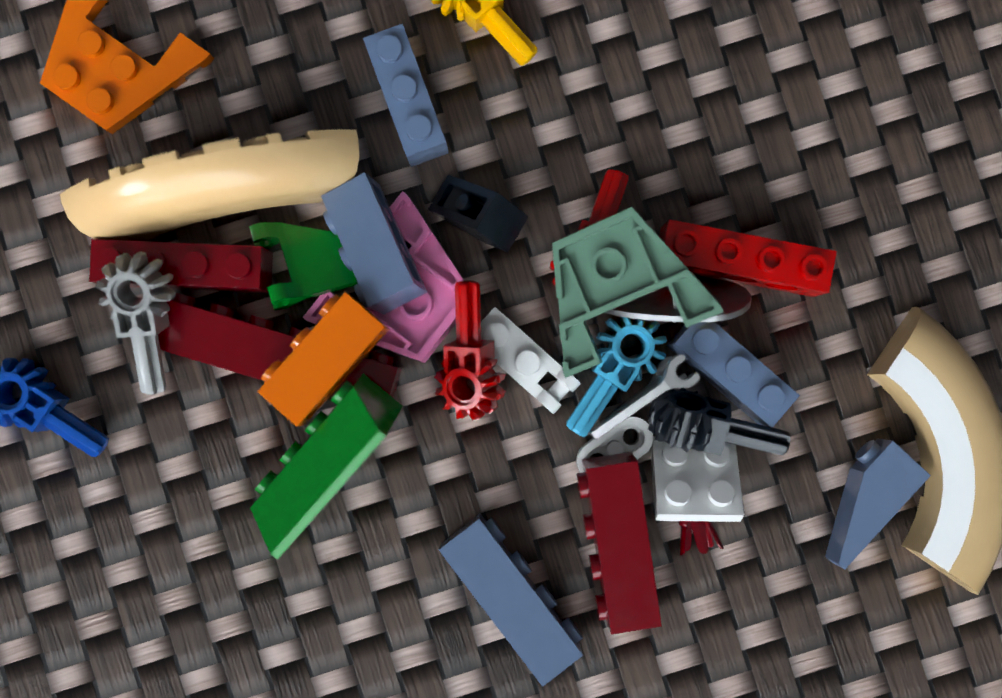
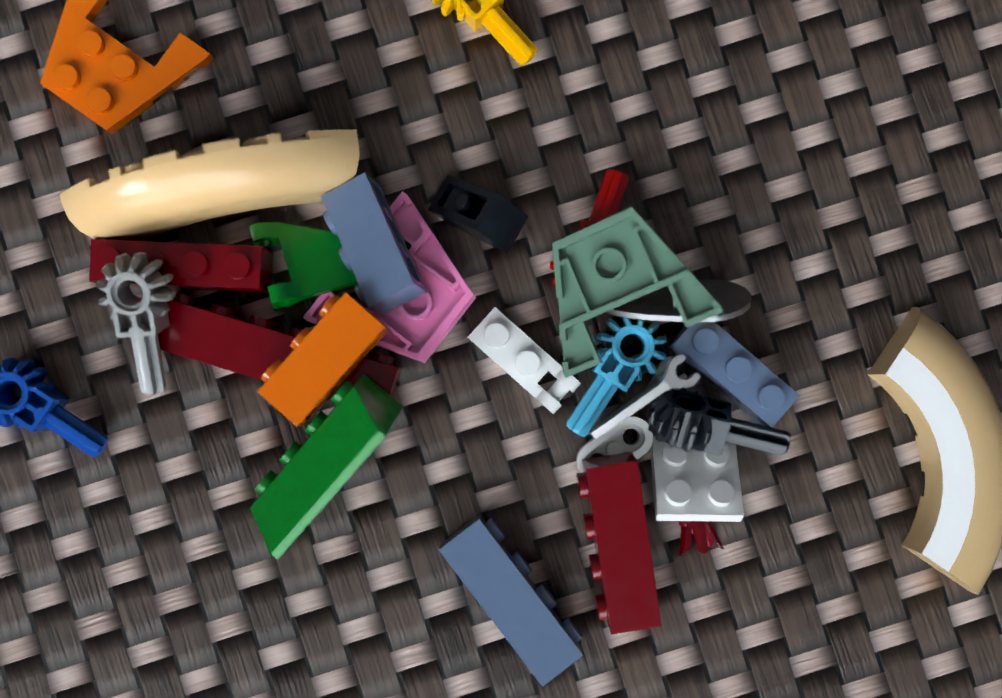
(406, 95): sand blue brick -> none
(469, 358): red gear -> none
(750, 258): red brick -> none
(872, 495): sand blue slope -> none

